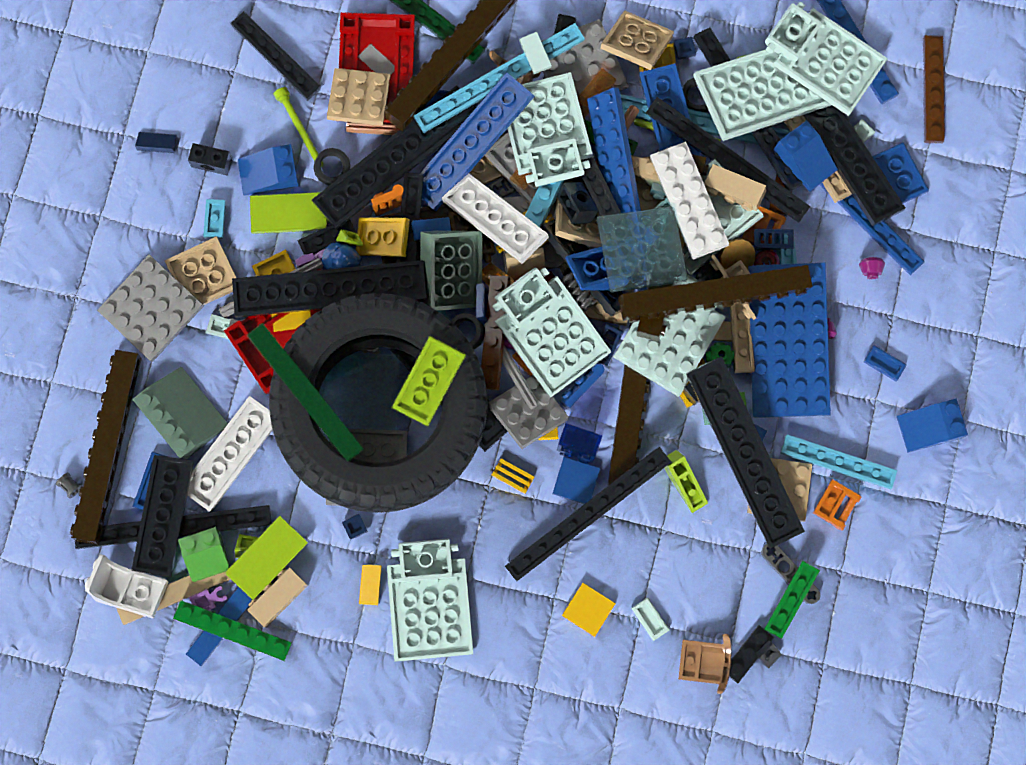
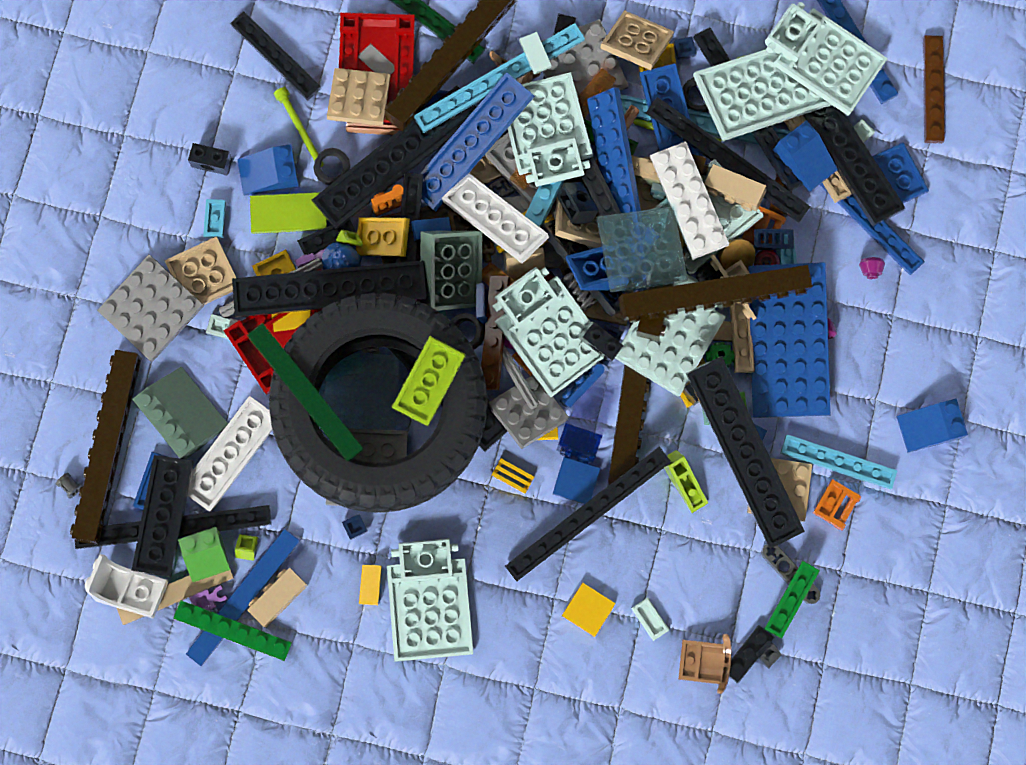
(156, 142): dark blue slope -> none
(266, 557): lime tile -> none
(600, 341): none -> black brick
(884, 363): blue tile -> none

